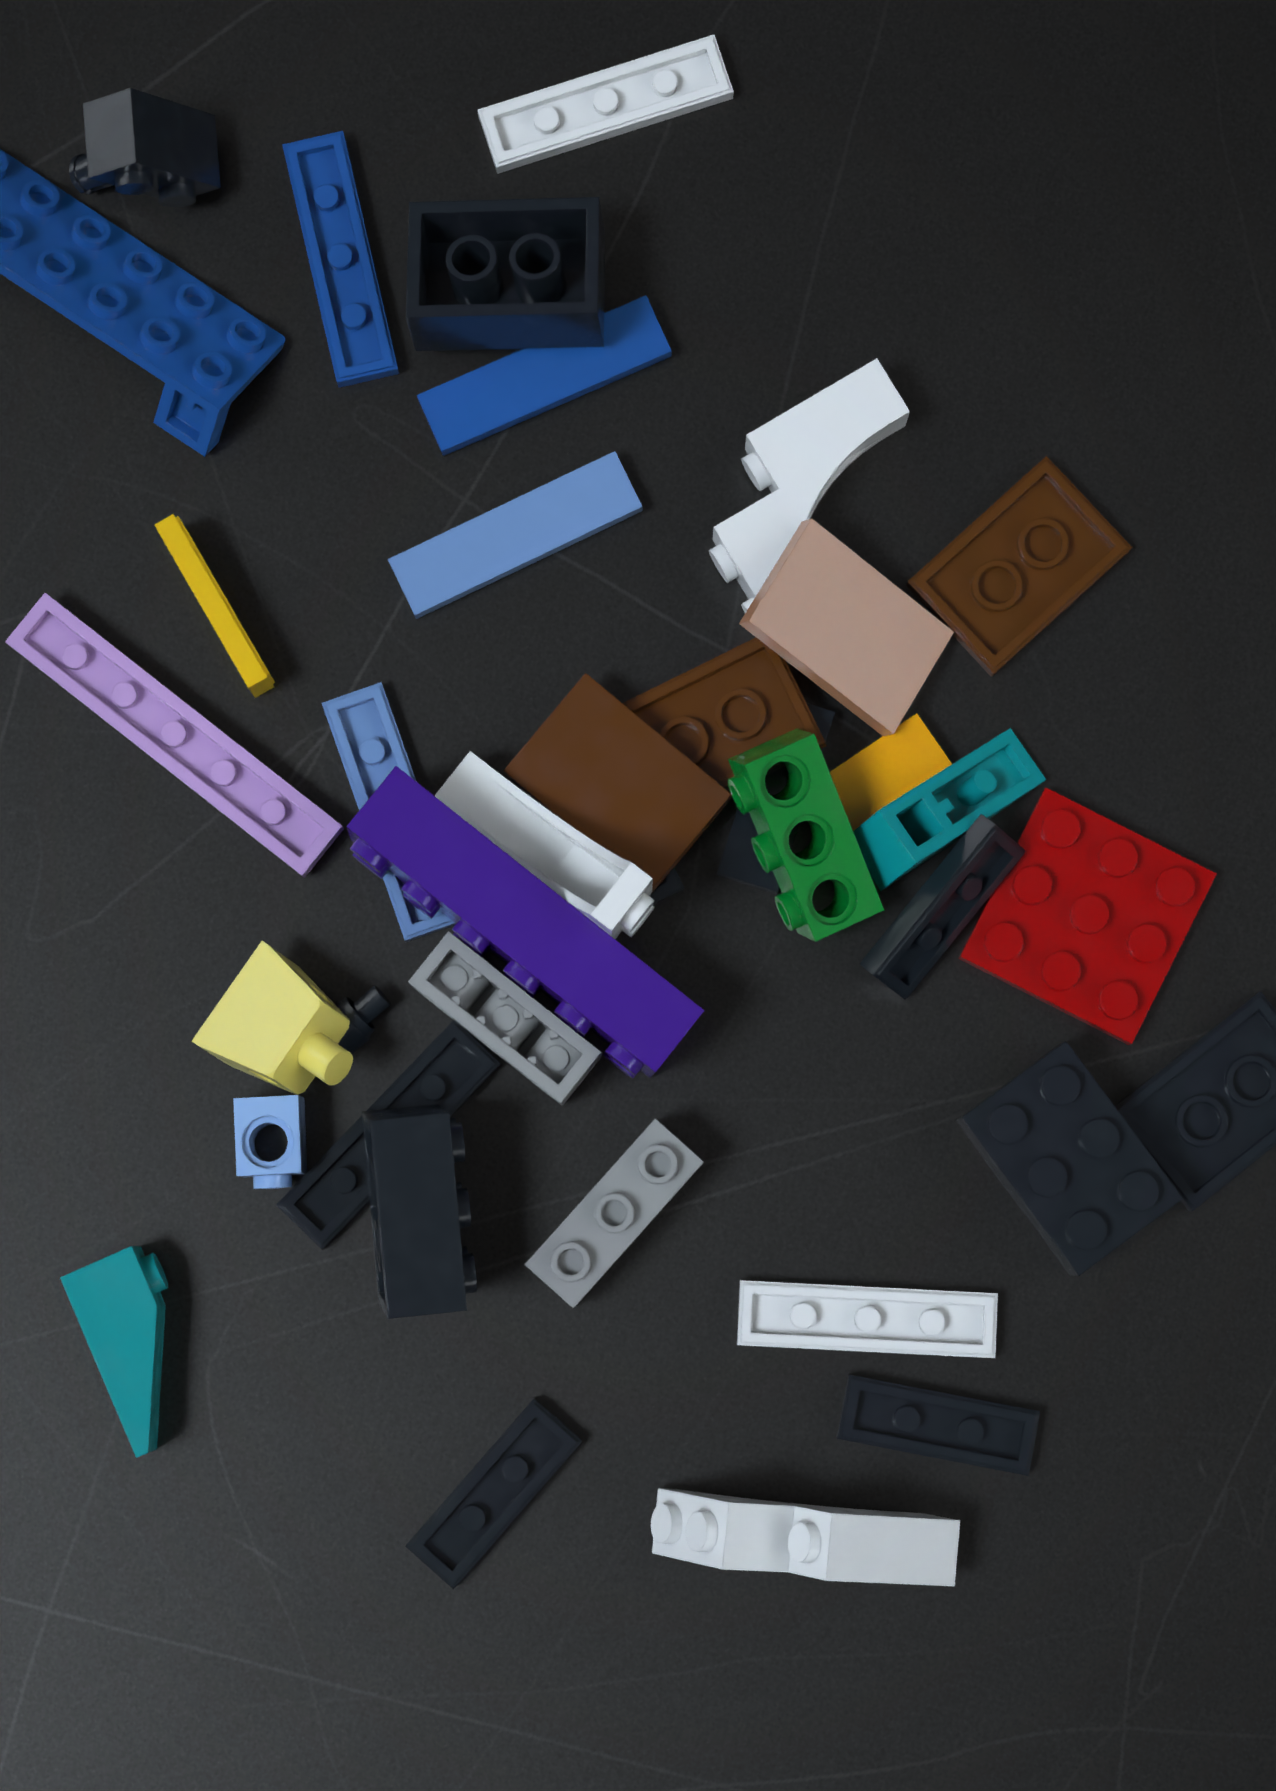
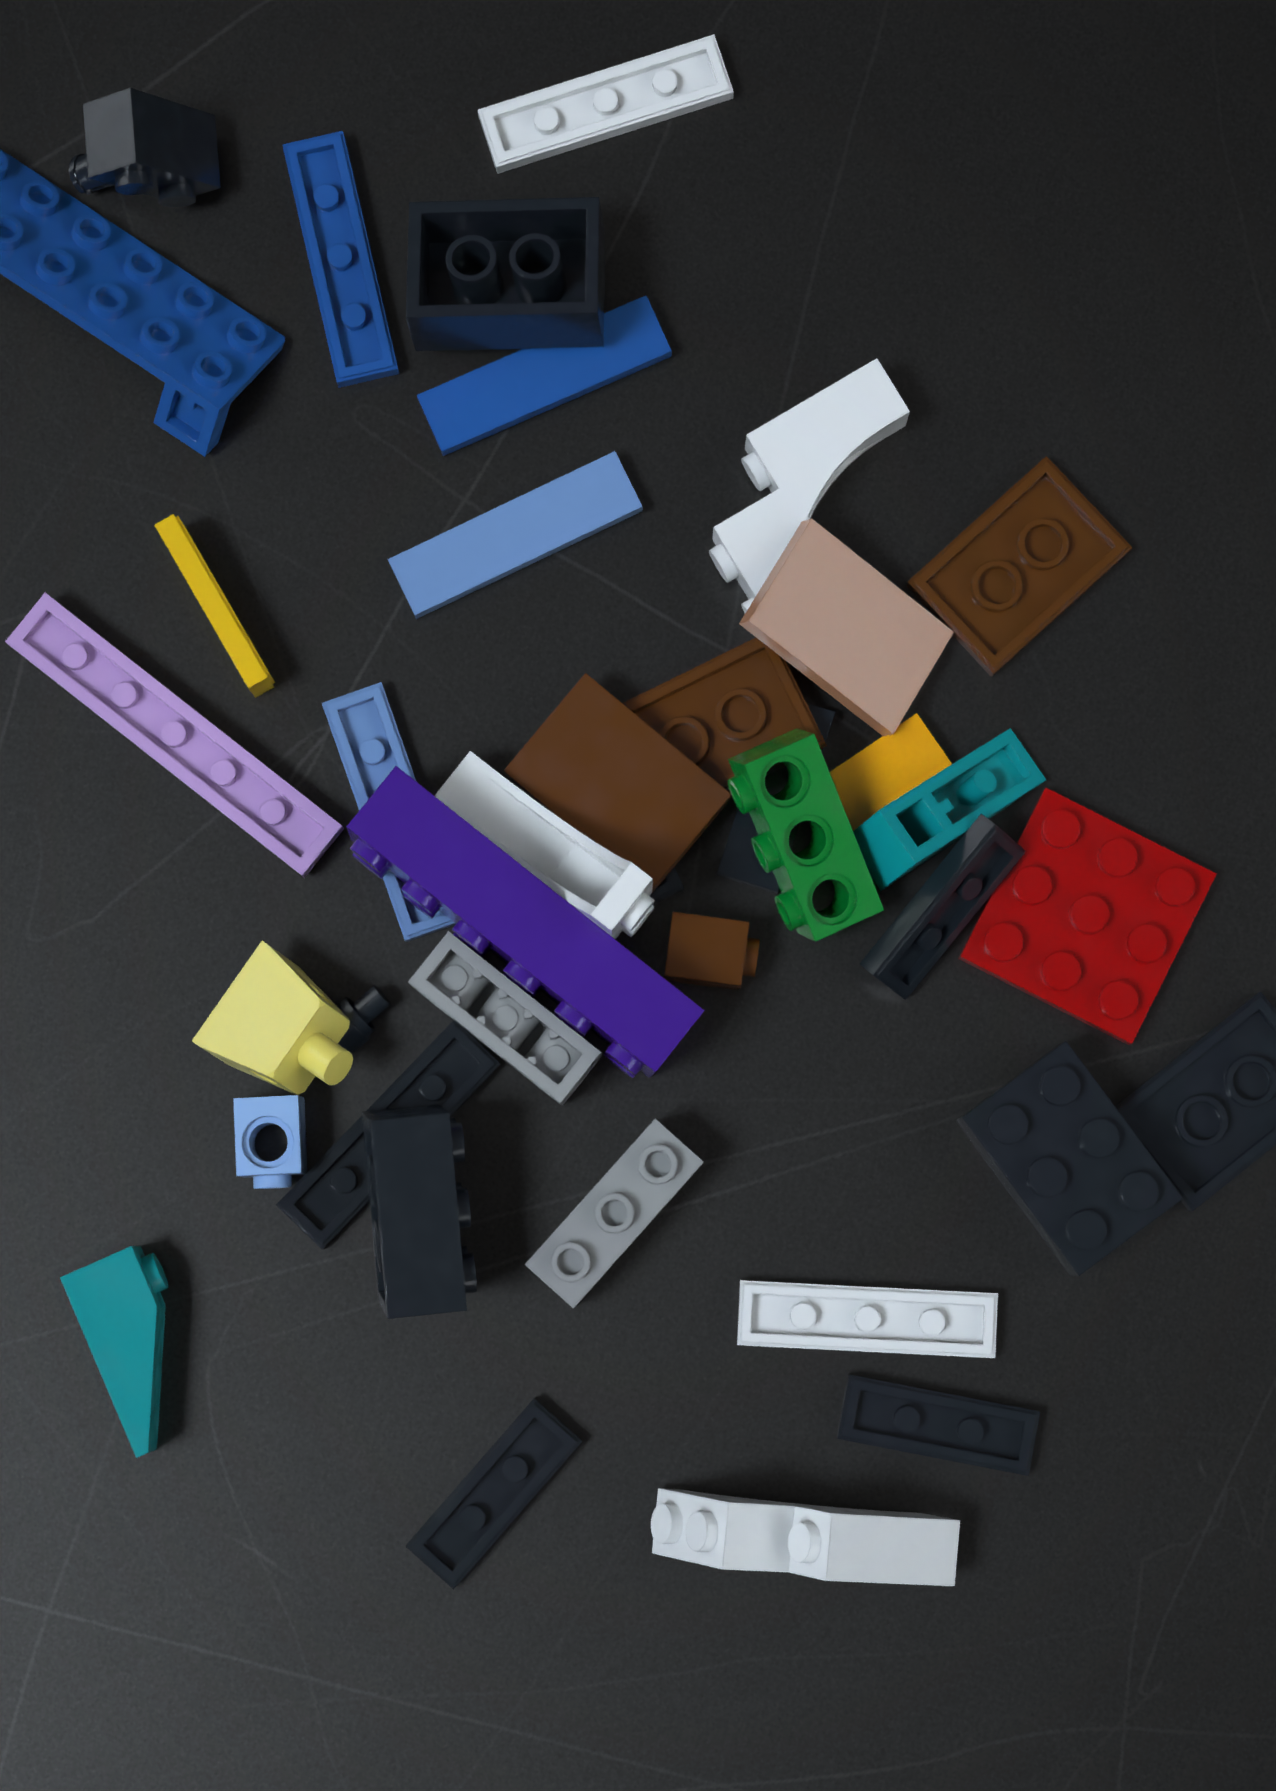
(710, 951): none -> reddish brown brick

